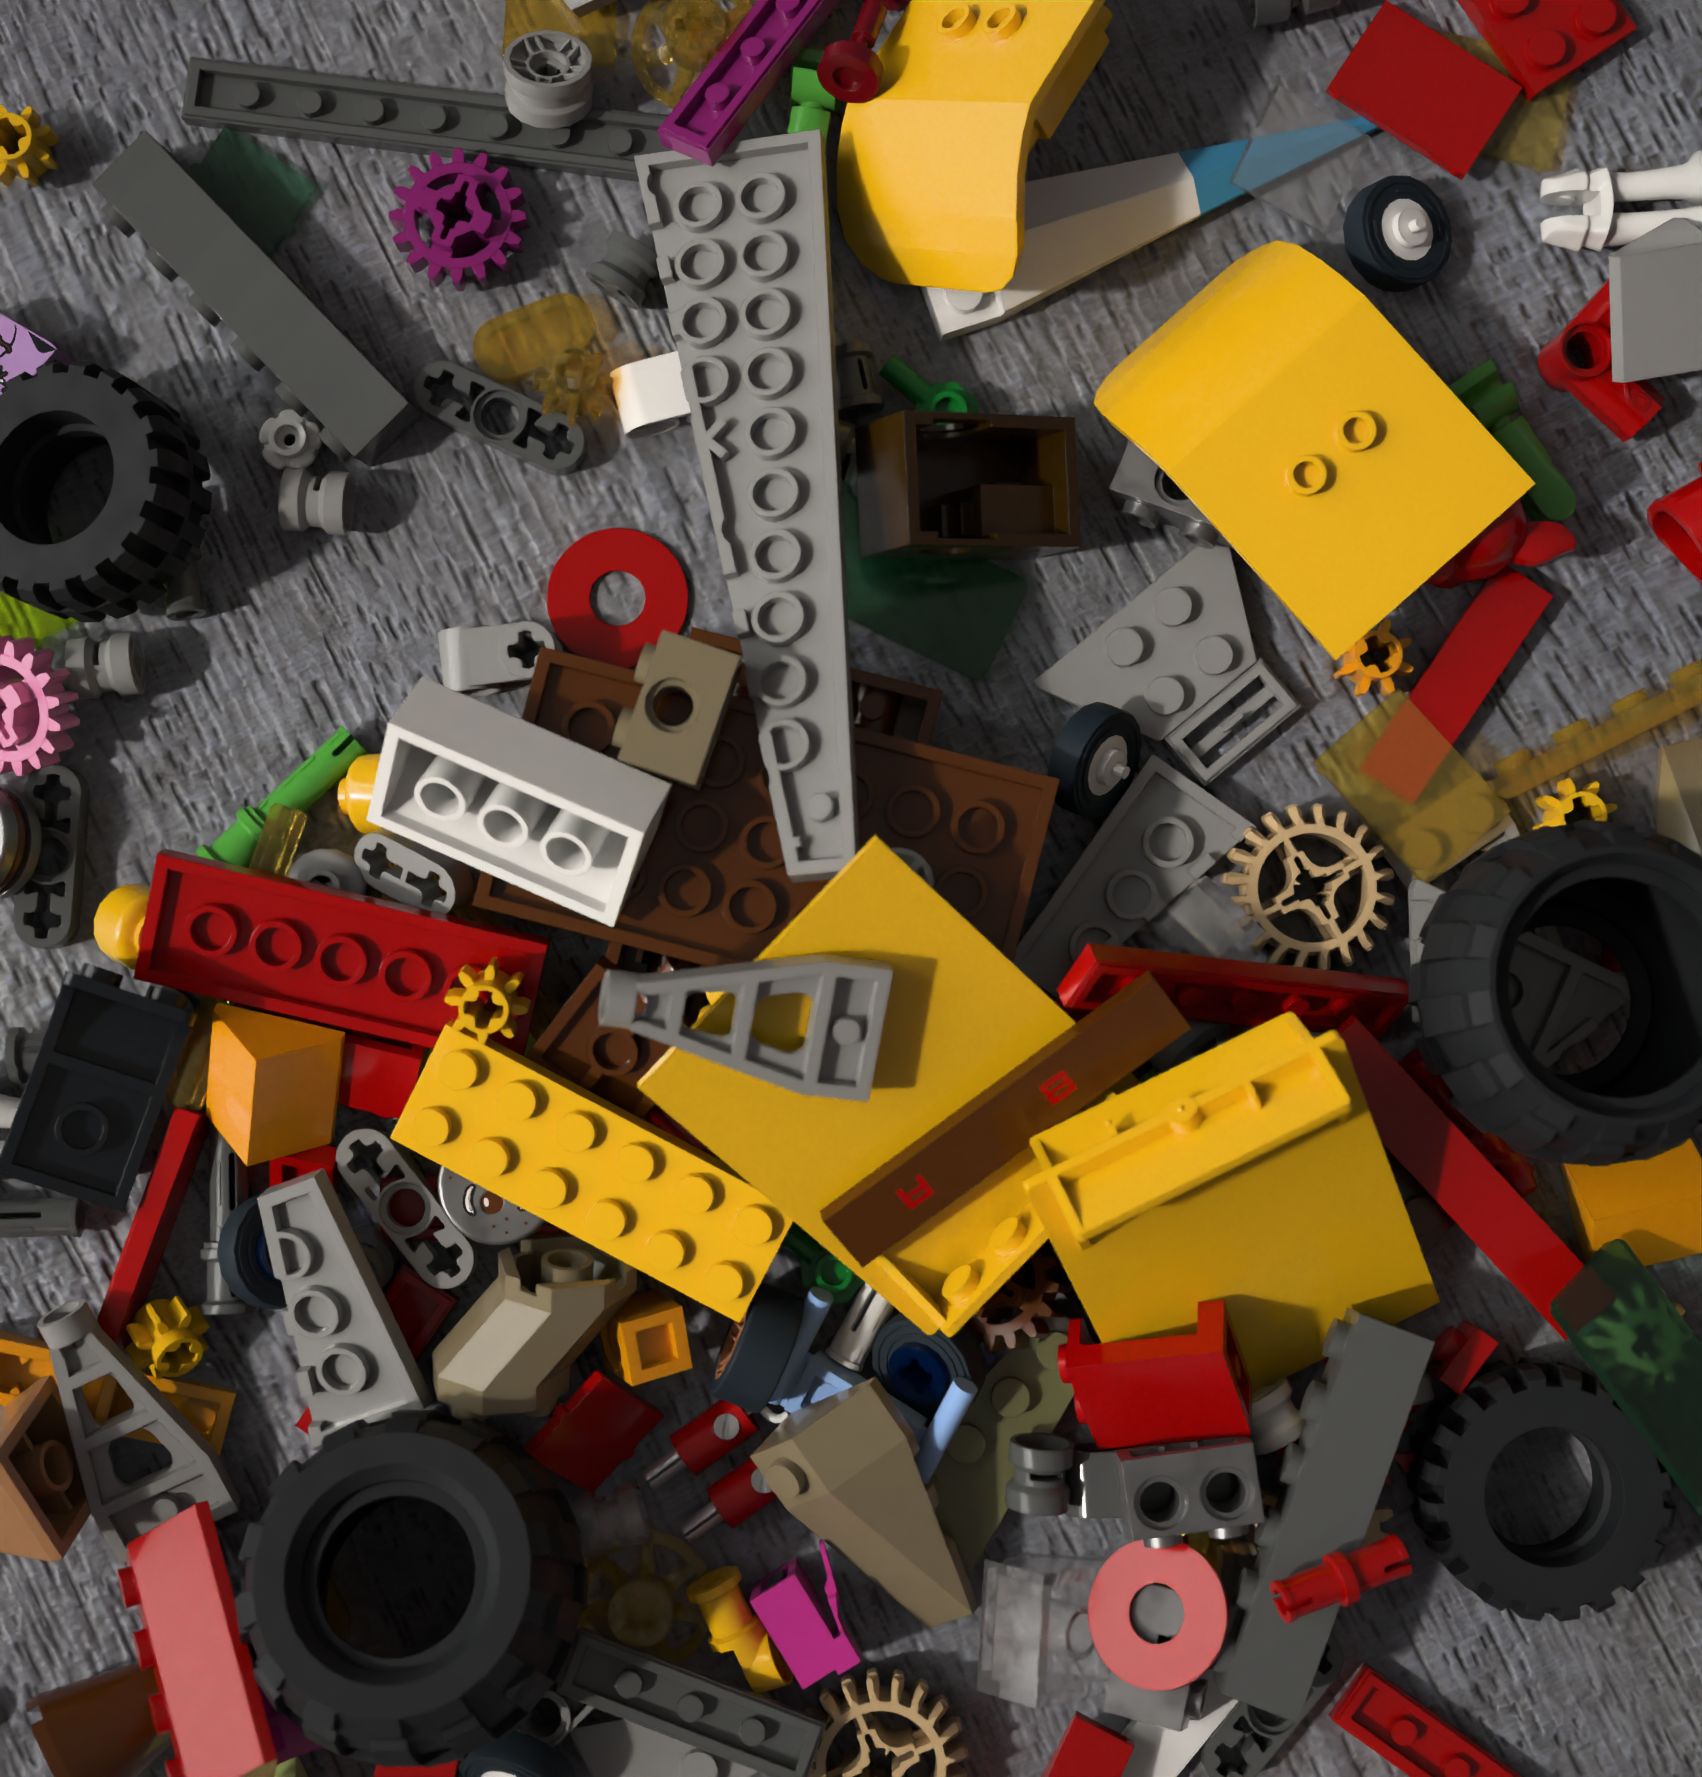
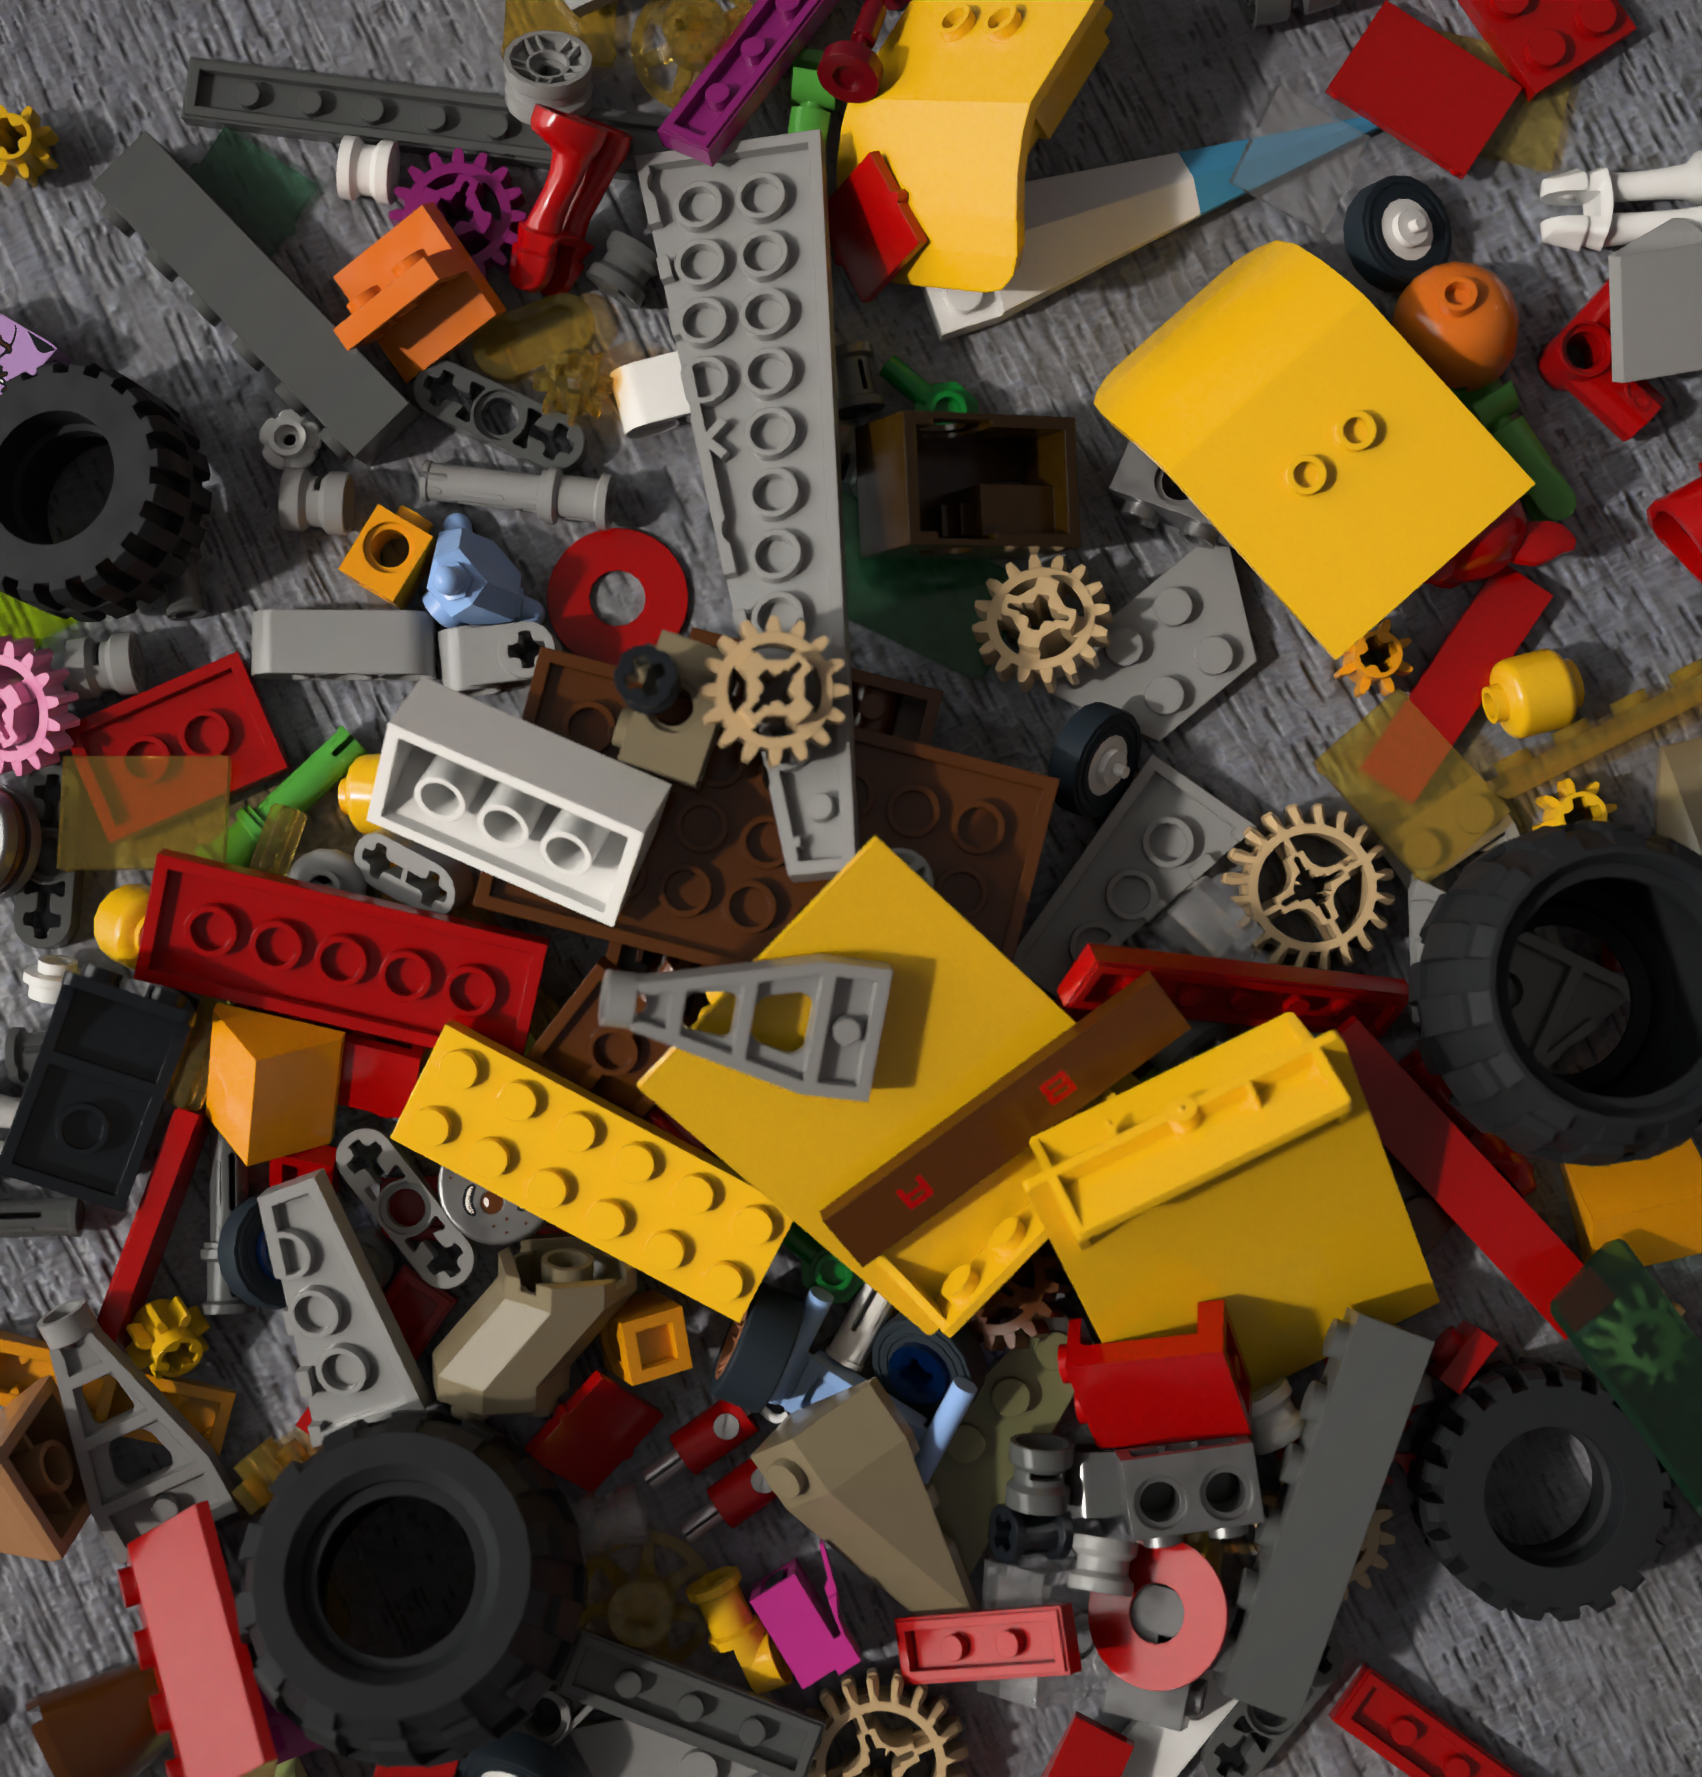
(47, 975): none -> white plate
(132, 807): none -> clear yellow piece
(193, 715): none -> red plate
(261, 1469): none -> clear yellow gear
(343, 645): none -> light grey beam
(368, 169): none -> white wheel
(396, 583): none -> light orange brick
(415, 294): none -> orange bracket
(472, 1007): yellow gear -> none
(475, 581): none -> light blue rock
(548, 494): none -> light grey pin
(580, 171): none -> red piece
(627, 674): none -> black bush
(752, 667): none -> tan gear
(872, 227): none -> red piece
(988, 1644): none -> tile
(1022, 1534): none -> black bush
(1026, 602): none -> tan gear
(1102, 1565): none -> light grey wheel
(1190, 757): light grey tile -> none
(1340, 1578): red pin -> none
(1460, 323): none -> orange cylinder
(1533, 693): none -> yellow head

